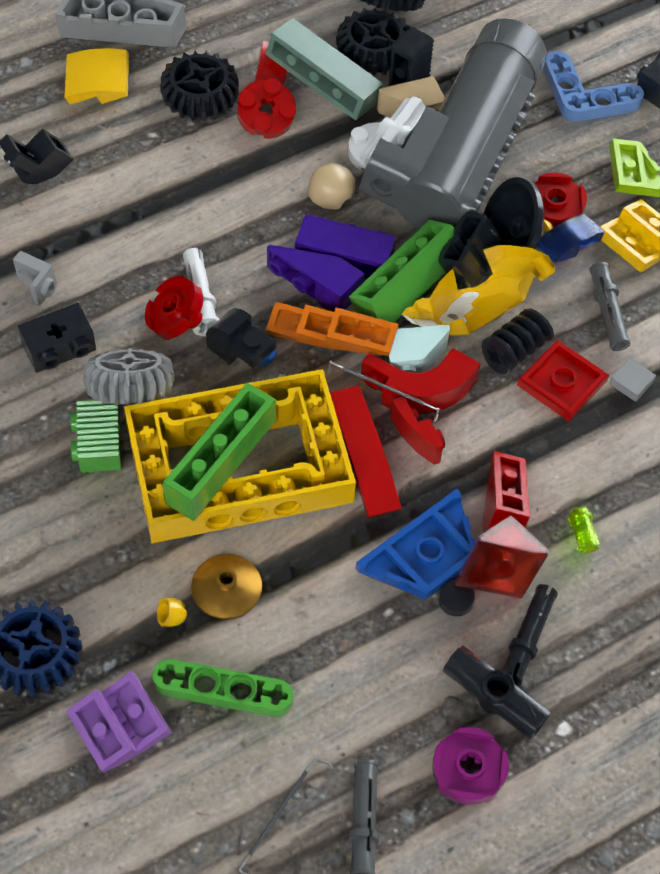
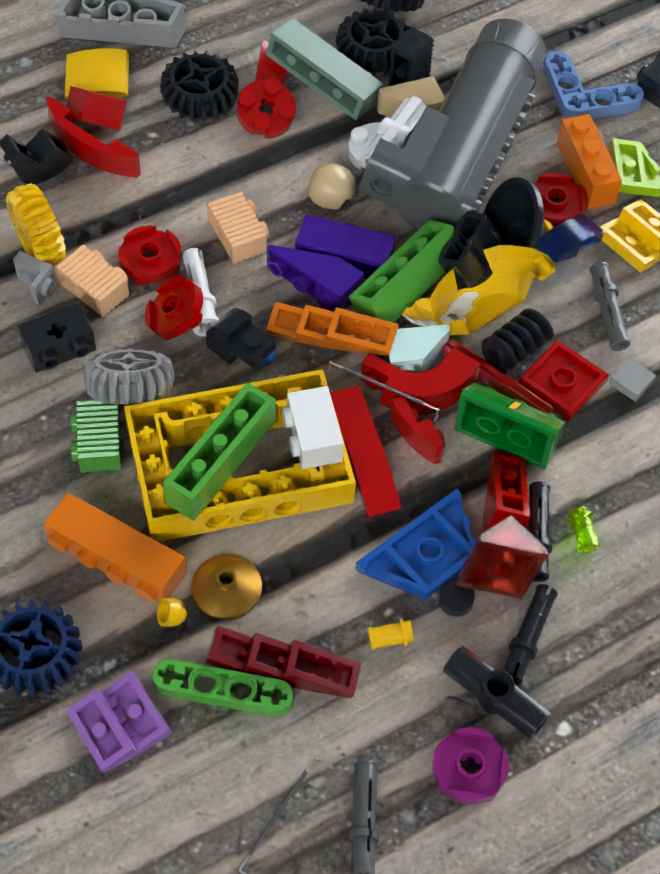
(36, 224): none -> yellow gear
(93, 280): none -> light nougat brick
(96, 108): none -> red slope
(113, 158): none -> red slope
(115, 549): none -> orange brick
(152, 269): none -> red plate
(238, 226): none -> light nougat brick
(296, 663): none -> dark red slope
(313, 427): none -> white piece
(391, 634): none -> yellow pin
(500, 381): none -> red axle
(508, 424): none -> green slope
(539, 498): none -> black pin
(589, 160): none -> orange brick

